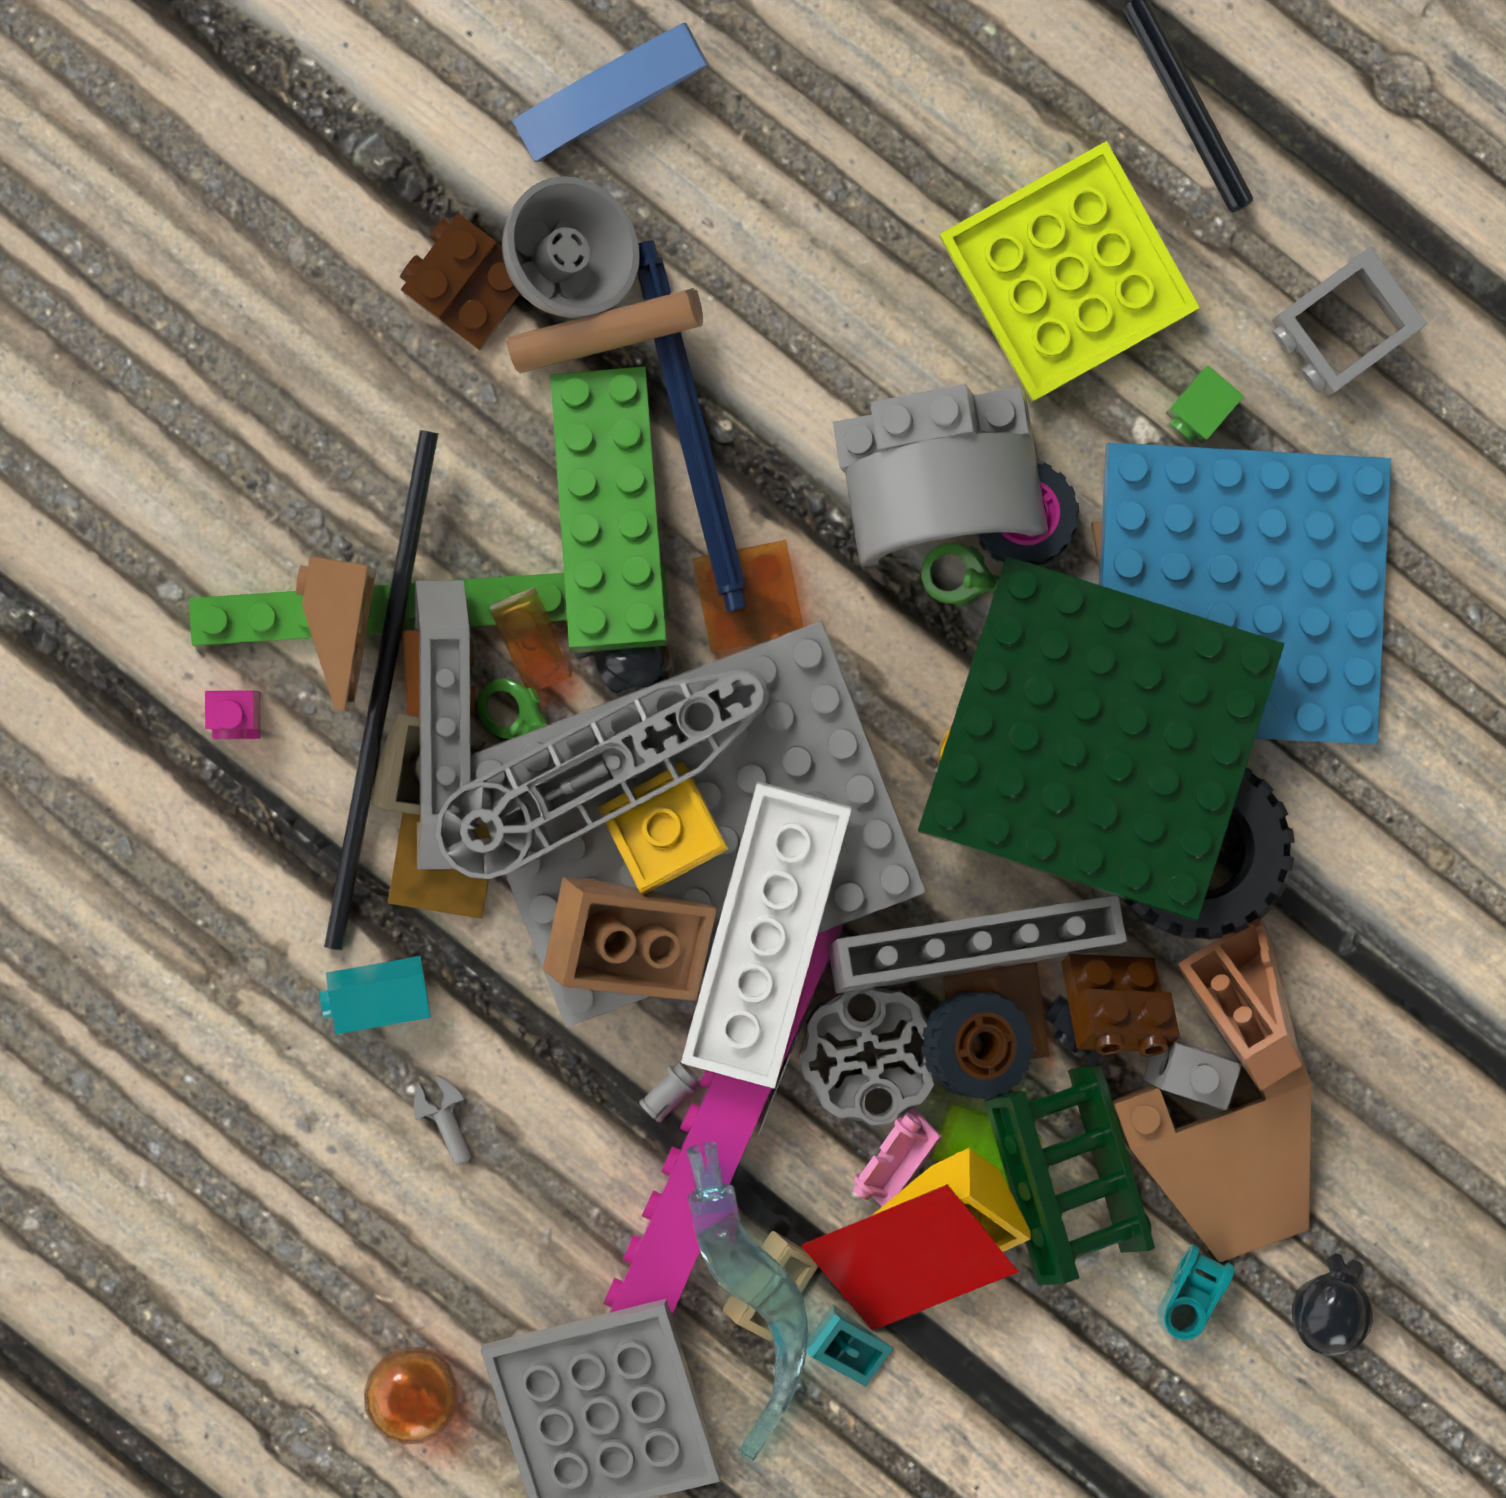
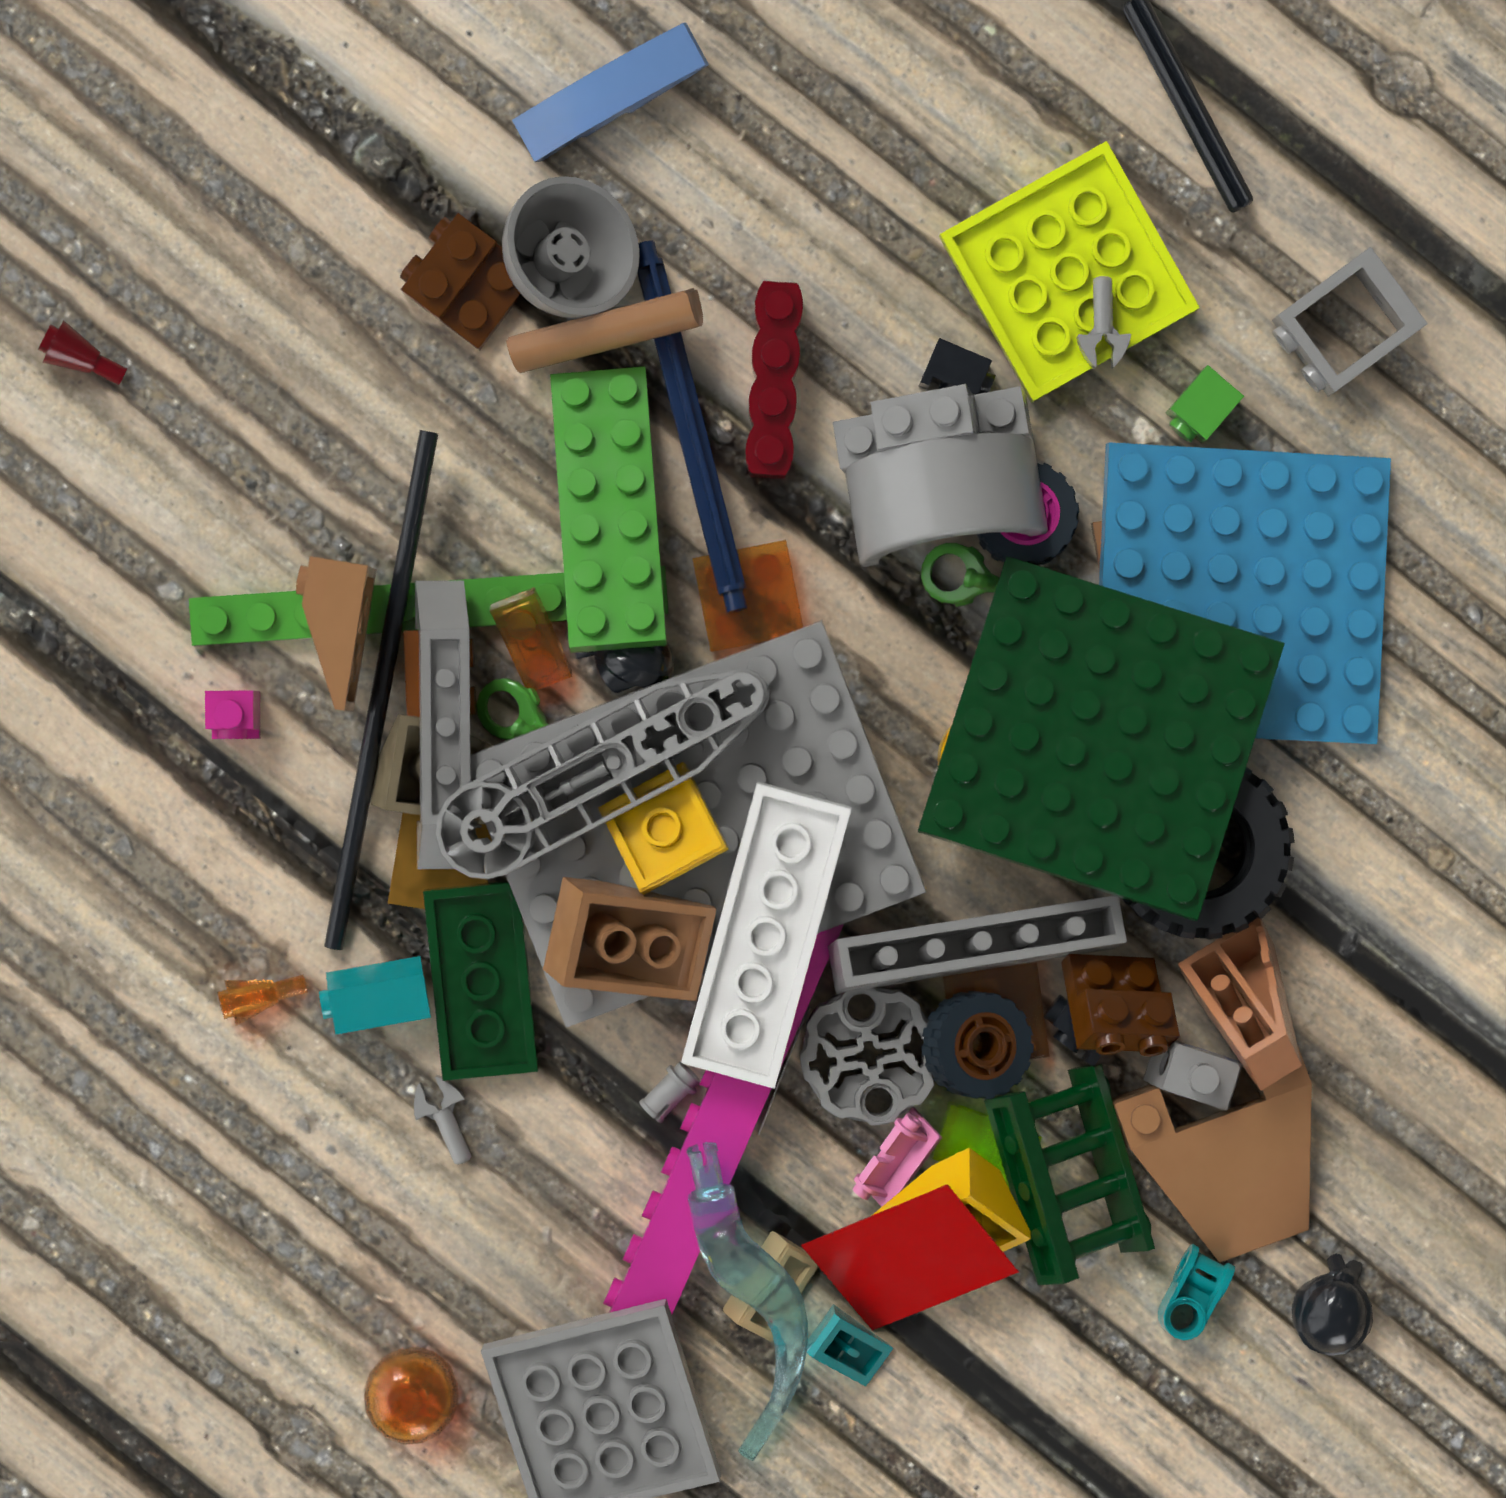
(70, 350): none -> dark red cone
(250, 997): none -> clear orange cone
(480, 981): none -> dark green plate
(774, 367): none -> dark red brick
(956, 366): none -> black brick
(1103, 325): none -> light grey bar

